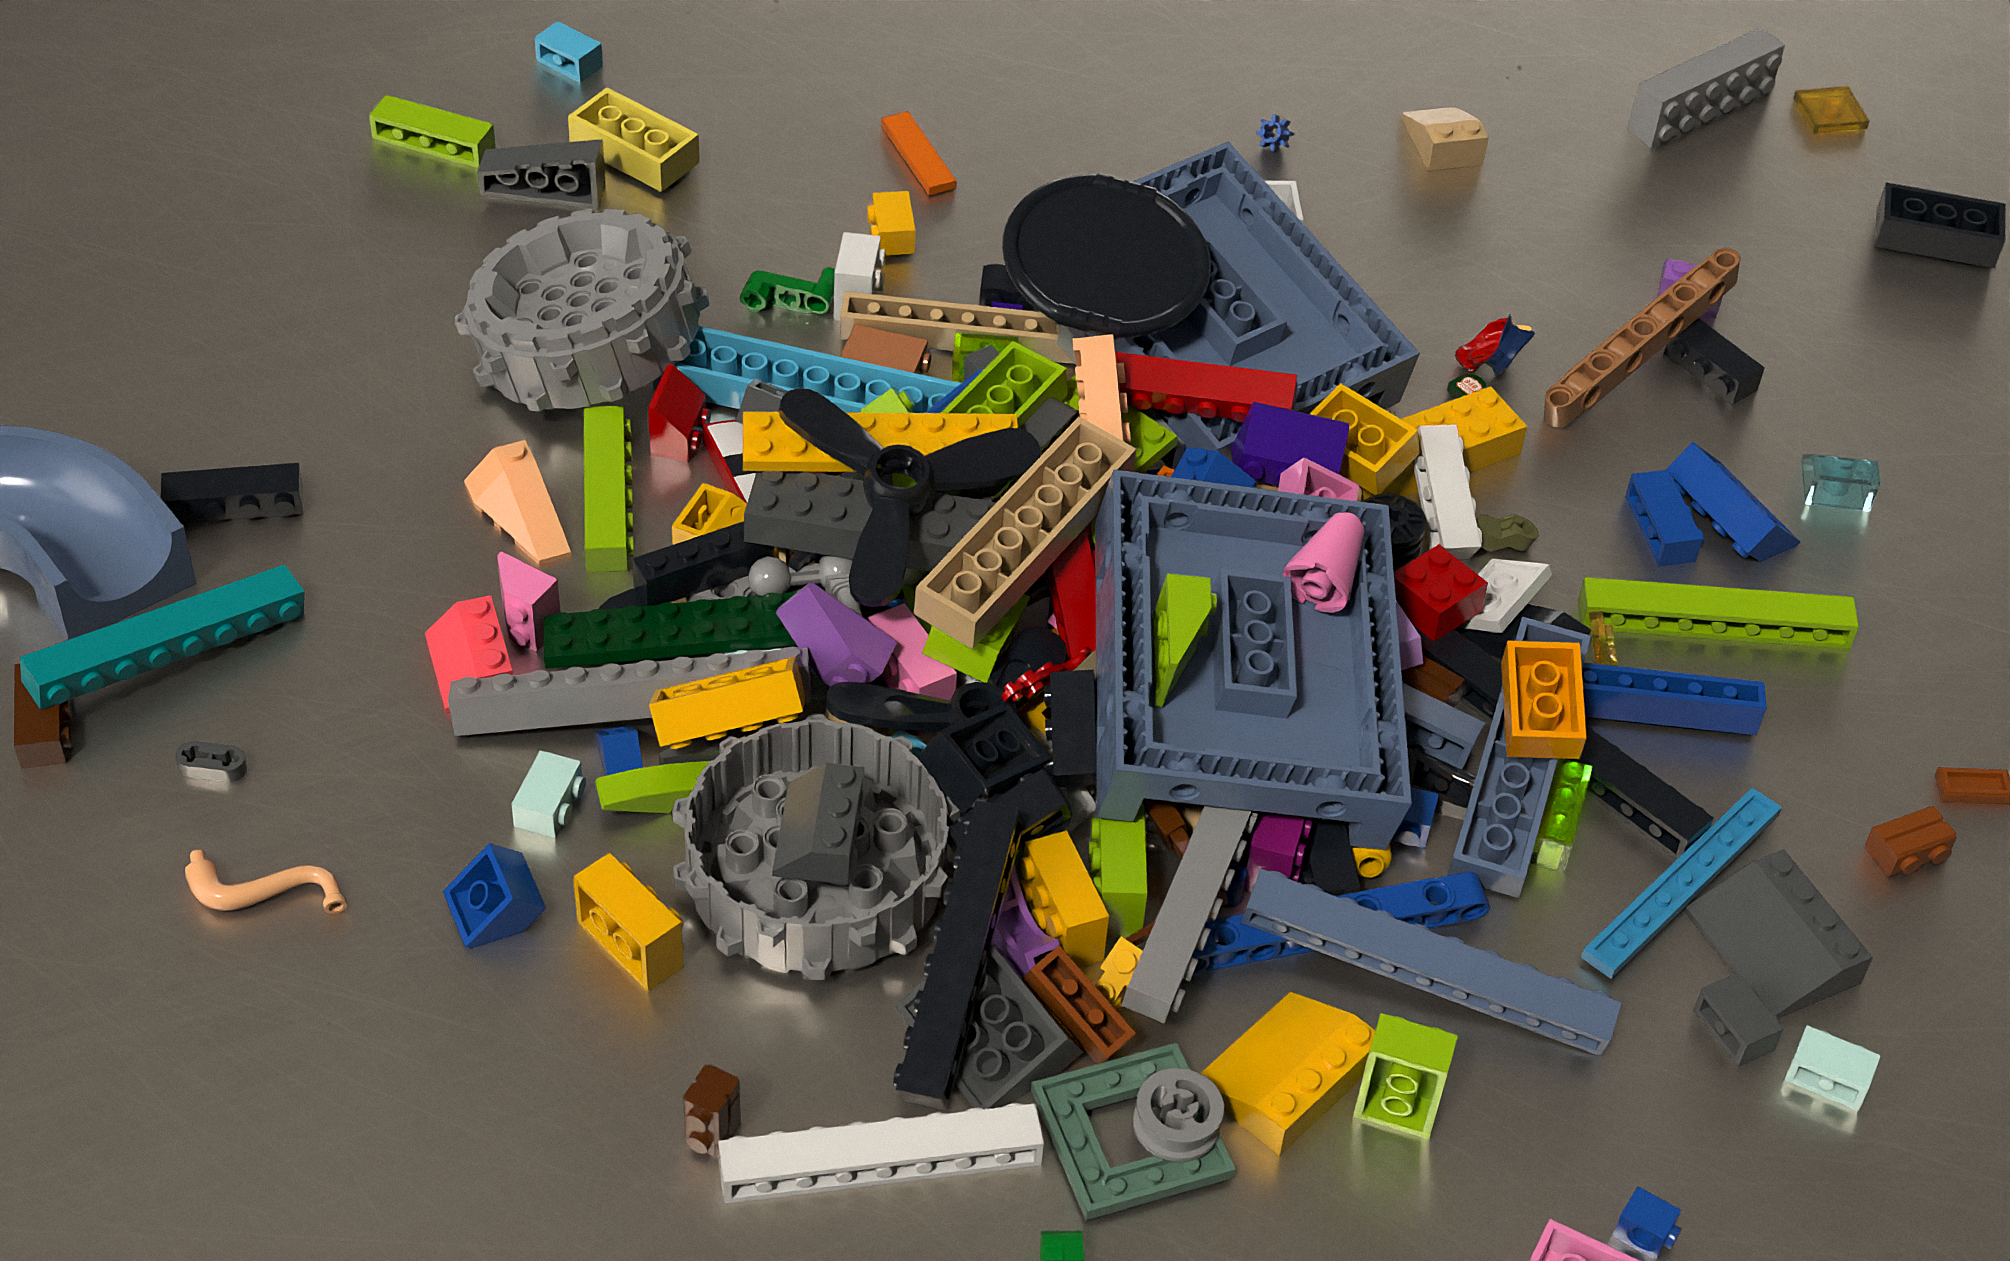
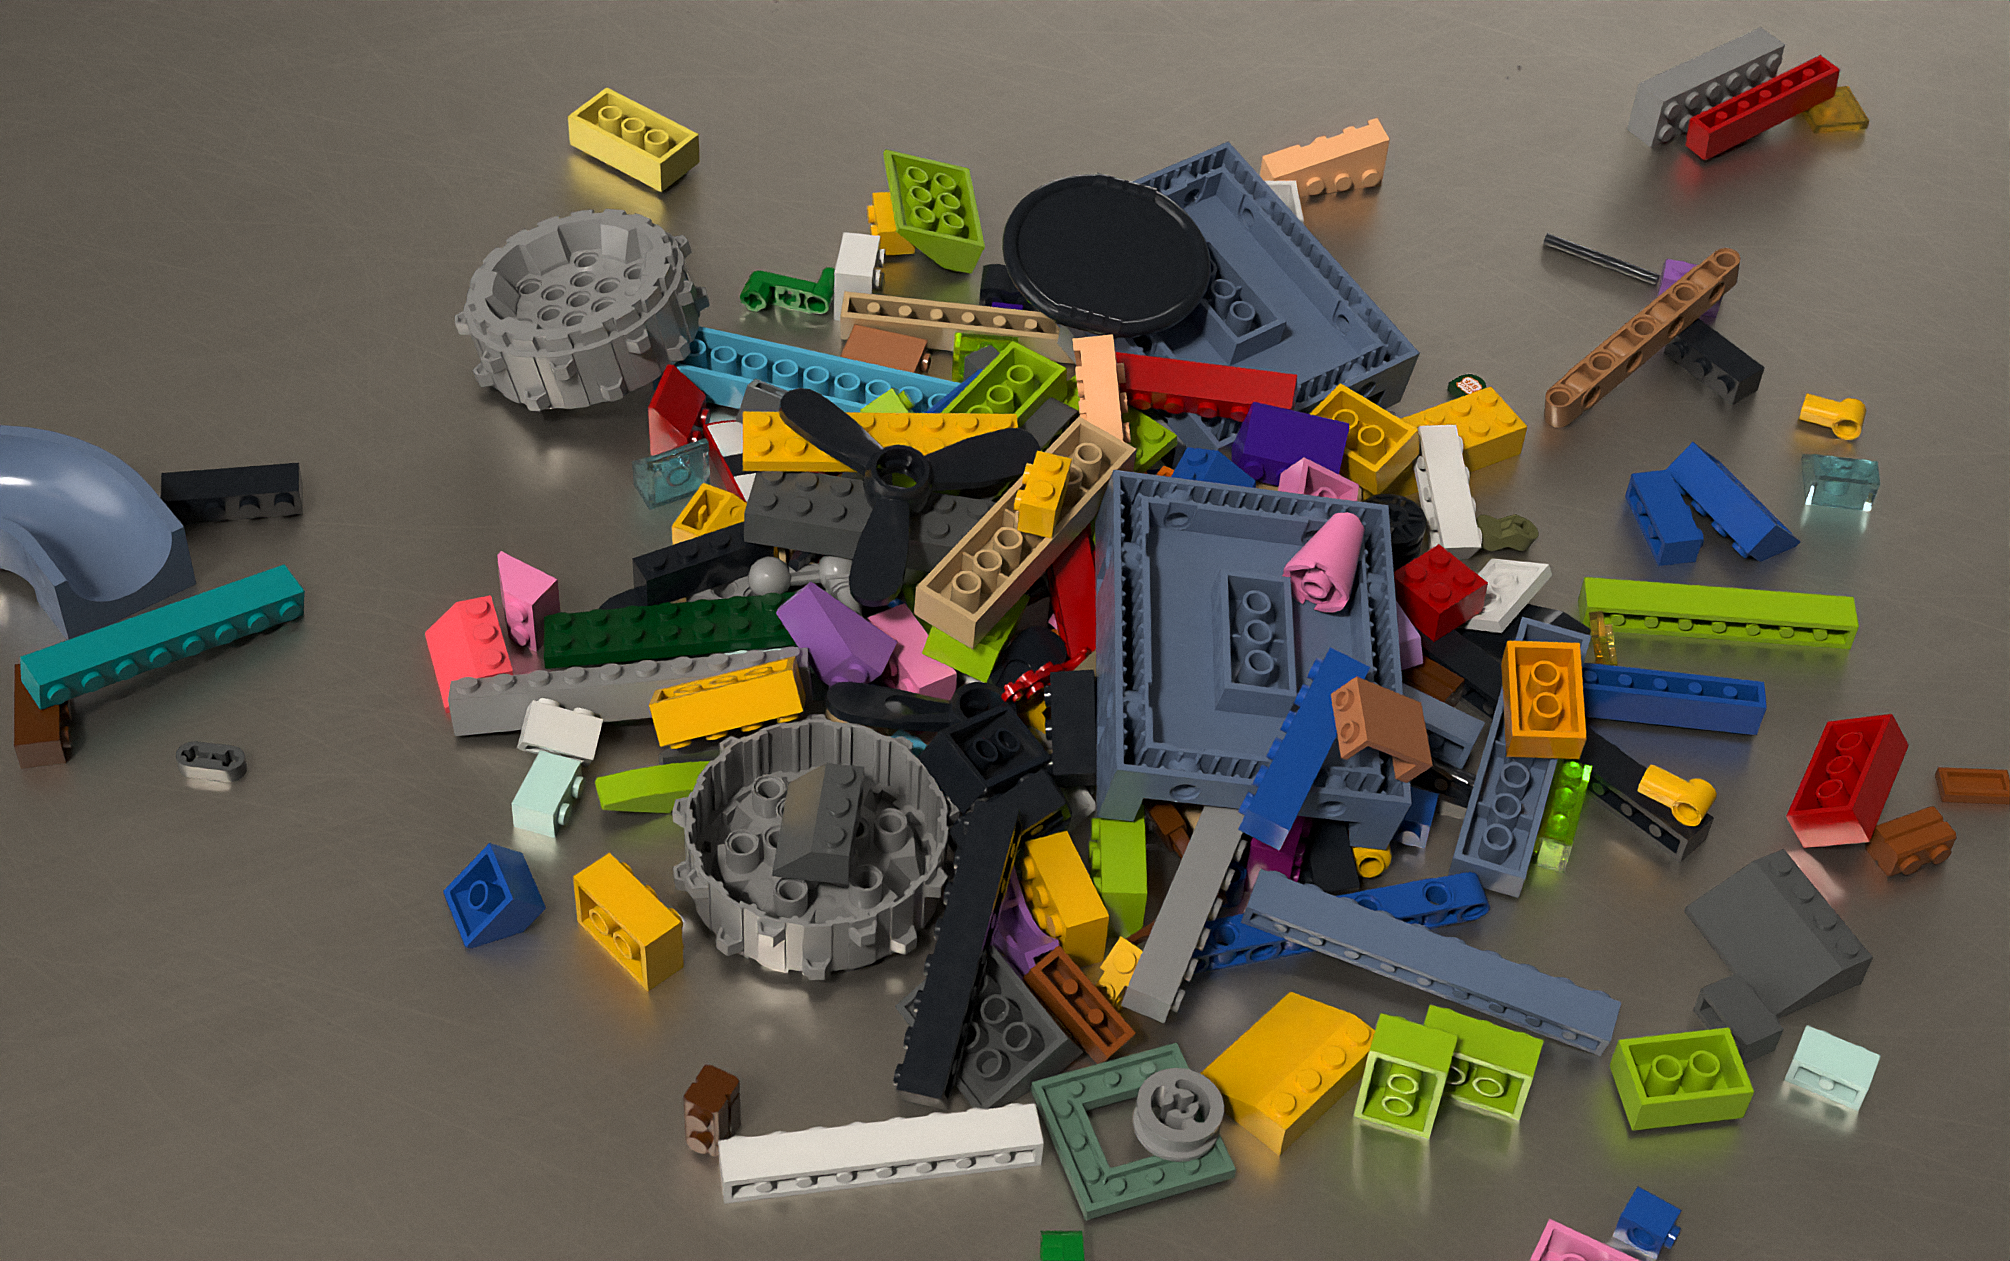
(207, 888): light nougat animal -> none
(431, 130): lime brick -> none
(515, 496): light nougat wedge -> none
(546, 173): dark grey wedge -> none
(560, 731): none -> white brick
(568, 51): medium azure brick -> none
(606, 489): lime brick -> none
(619, 749): blue slope -> none
(672, 473): none -> clear light blue slope
(918, 153): orange tile -> none
(935, 209): none -> lime slope
(1044, 494): none -> yellow brick
(1177, 627): lime slope -> none
(1282, 132): blue gear -> none
(1300, 753): none -> blue brick
(1332, 164): none -> light nougat wedge
(1382, 720): none -> nougat panel
(1447, 137): tan slope -> none
(1489, 1062): none -> lime brick
(1494, 346): piece -> none
(1601, 259): none -> black bar
(1680, 883): dark azure plate -> none
(1681, 1078): none -> lime brick
(1686, 799): none -> yellow piece
(1762, 107): none -> red brick
(1842, 417): none -> yellow piece
(1847, 781): none -> red brick
(1940, 225): black brick -> none

